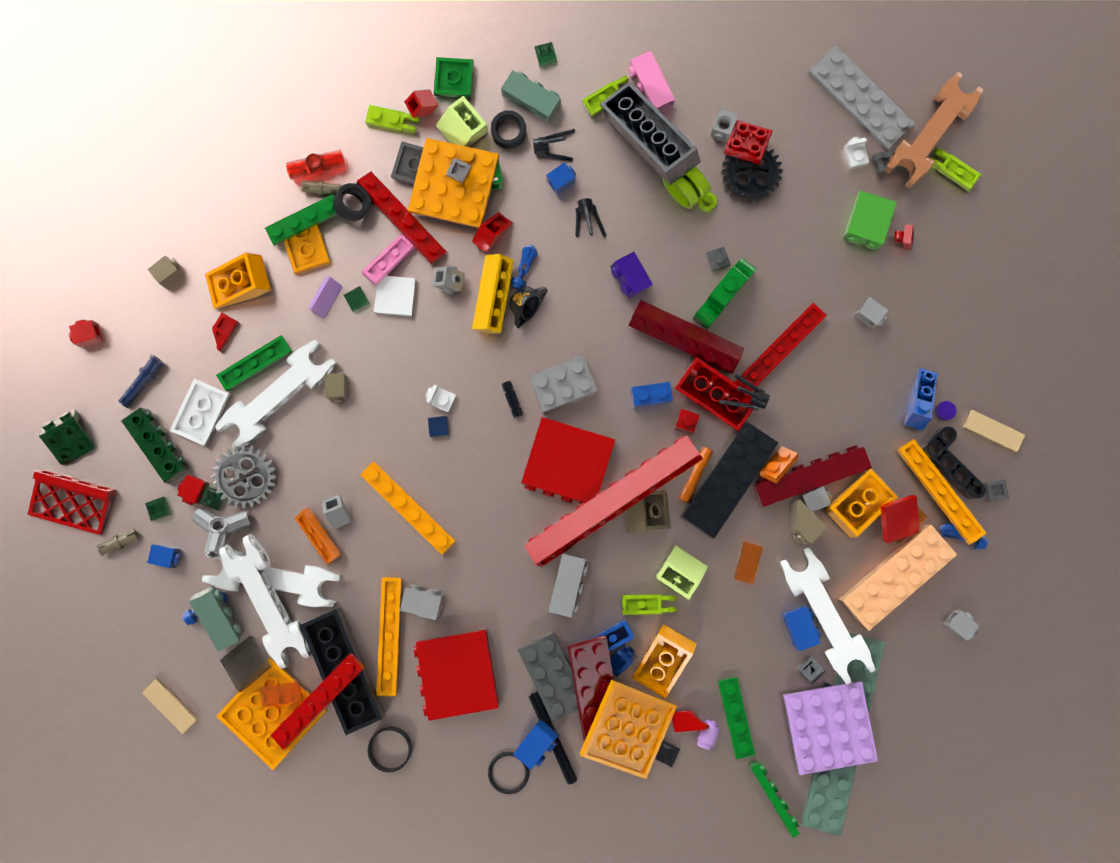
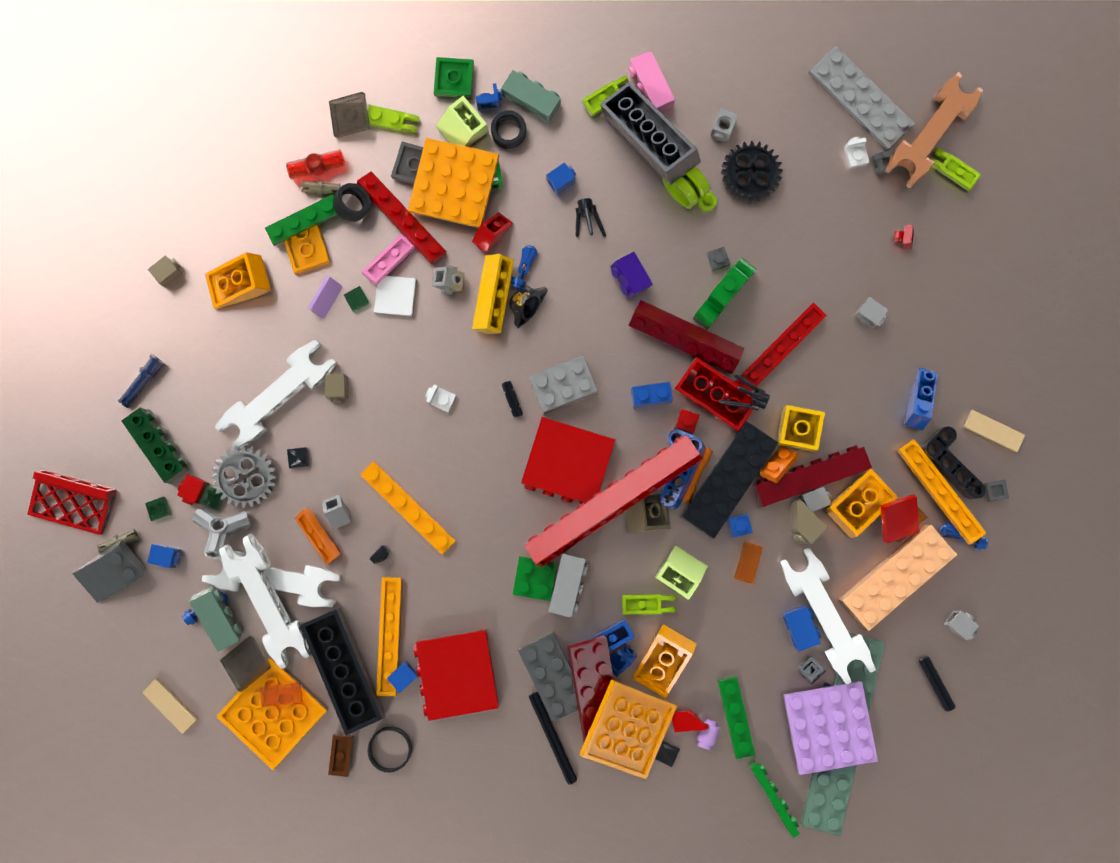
(66, 437): dark green bracket -> none
(85, 333): red brick -> none
(110, 571): none -> dark grey slope
(200, 412): white plate -> none
(223, 330): red tile -> none
(254, 363): green plate -> none
(298, 457): none -> black tile
(317, 701): red plate -> none
(340, 755): none -> reddish brown plate
(349, 114): none -> clear smoke tile
(380, 555): none -> black tile
(402, 676): none -> blue panel
(421, 103): red brick -> none
(423, 603): light grey brick -> none
(438, 426): dark blue tile -> none
(459, 171): flat silver plate -> none
(488, 100): none -> blue bracket
(494, 784): black tyre -> none
(533, 580): none -> green plate
(536, 744): blue brick -> none
(541, 145): black plant -> none
(545, 54): clear green tile -> none
(687, 475): none -> blue beam
(739, 526): none -> blue brick
(748, 142): red tile -> none
(800, 428): none -> yellow brick
(869, 220): bright green brick -> none
(937, 683): none -> black axle
(945, 410): dark purple tile -> none

